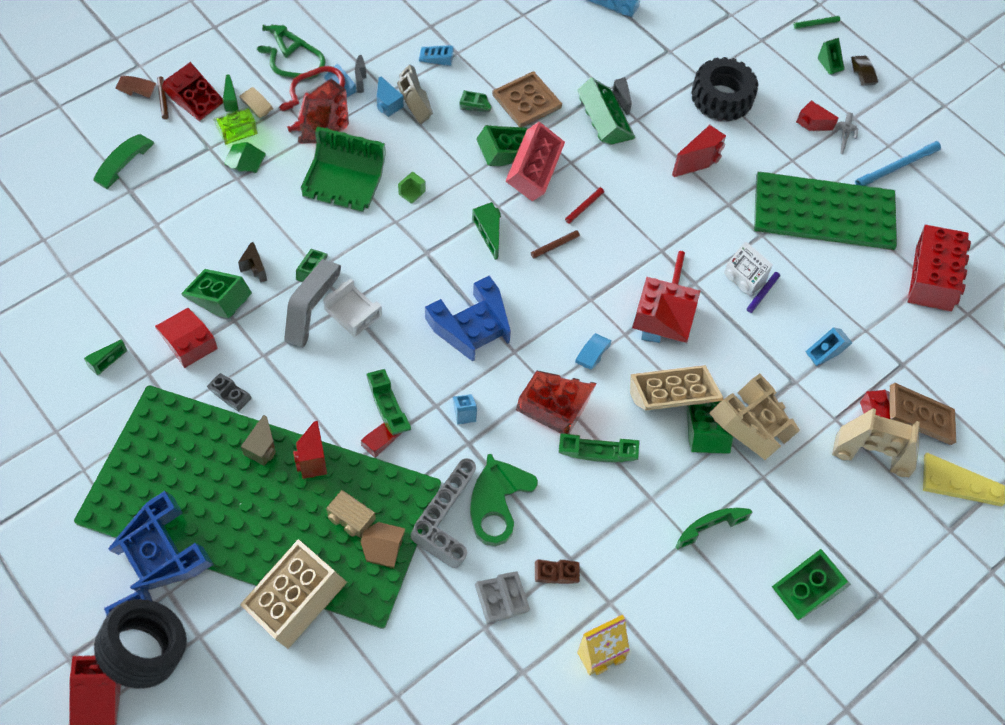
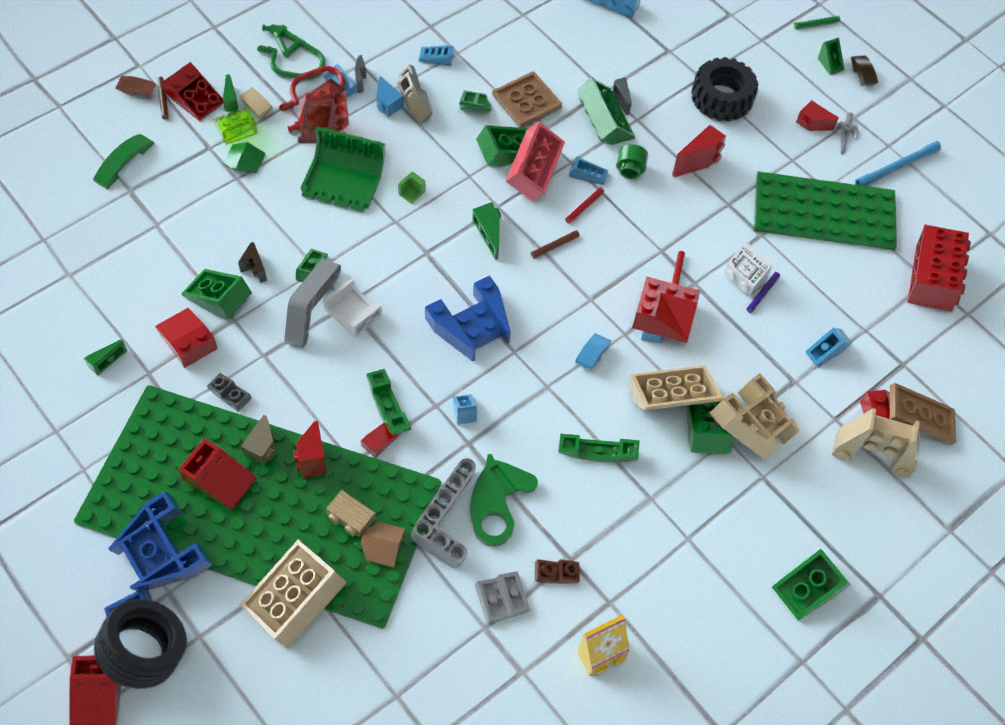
(216, 474): none -> red slope
(555, 400): clear red wedge -> none
(578, 167): none -> dark azure slope
(632, 161): none -> green piece
(732, 515): green slope -> none
(954, 481): light yellow wing -> none

